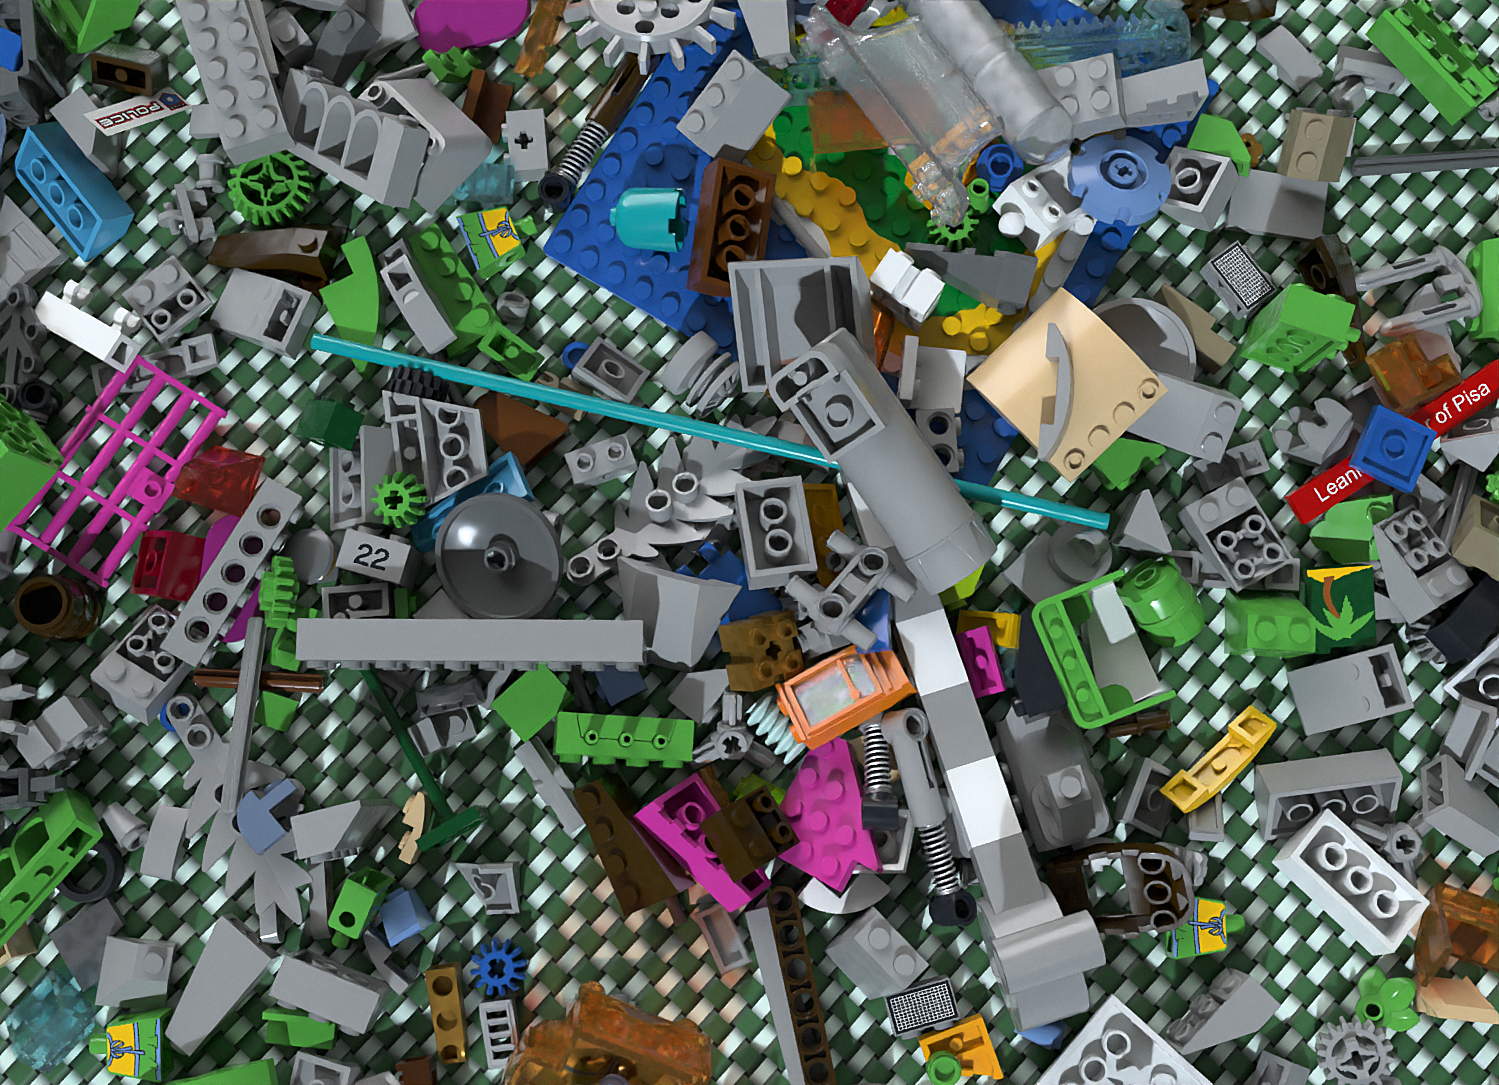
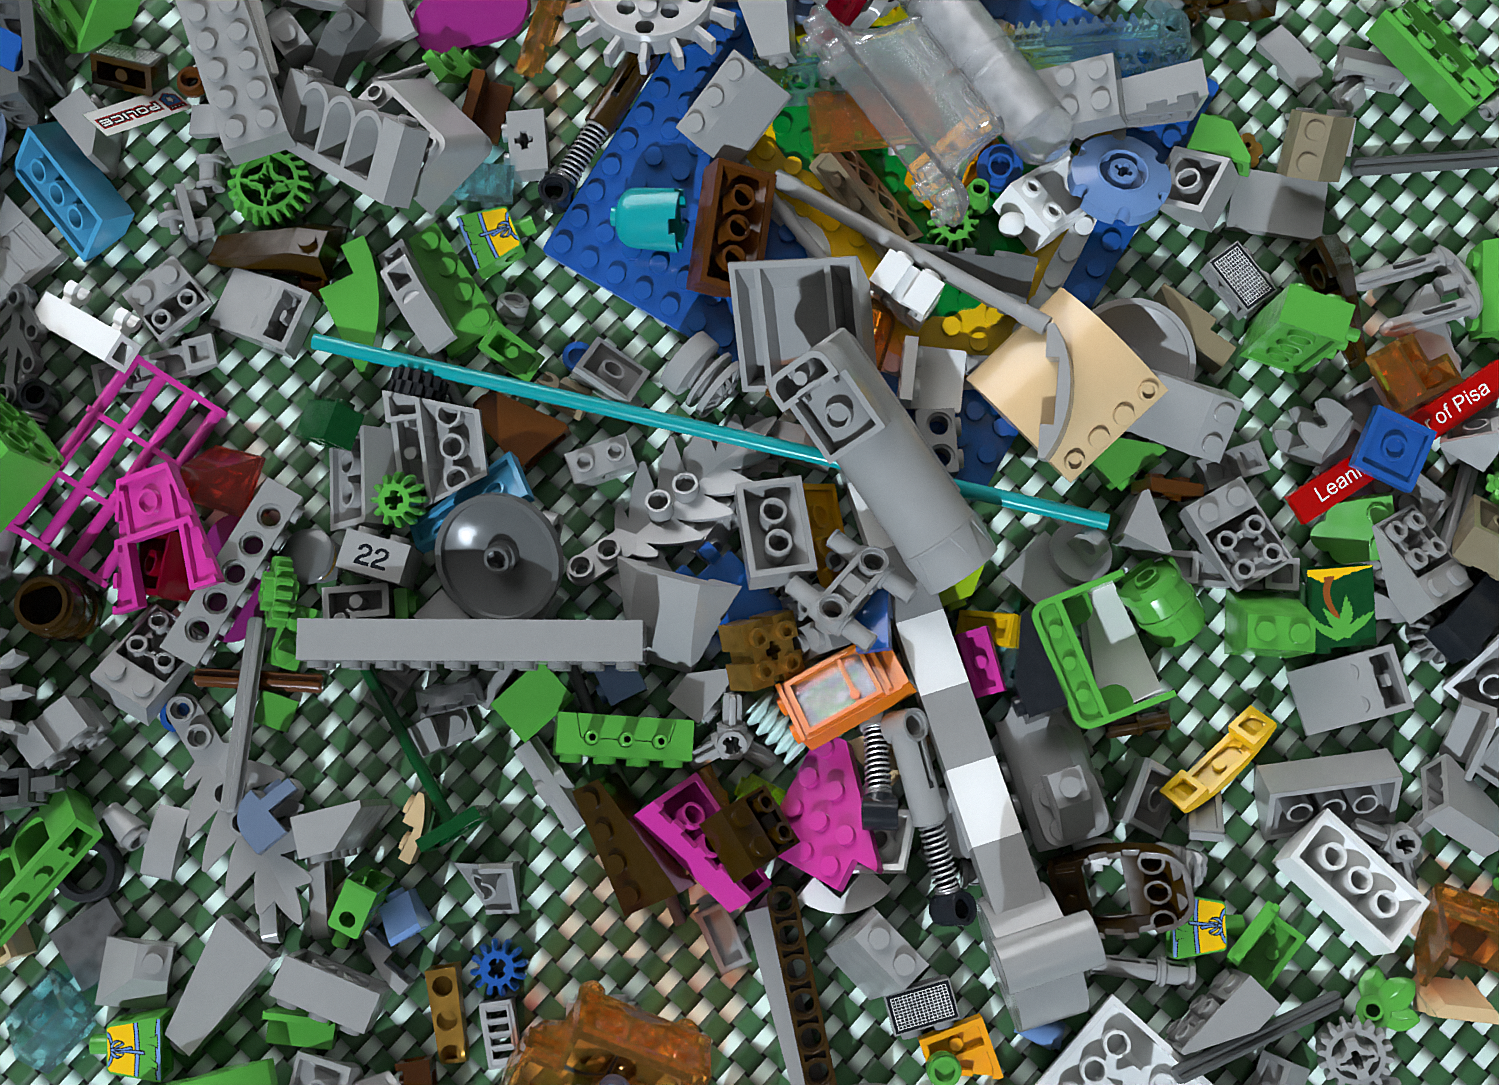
(150, 506): none -> dark pink wing
(184, 79): none -> reddish brown plate
(846, 187): none -> dark tan fence
(1021, 312): none -> light grey piece
(1157, 970): none -> light grey pin
(1173, 489): none -> reddish brown plate
(1265, 946): none -> bright green plate
(1269, 1032): none -> dark grey axle

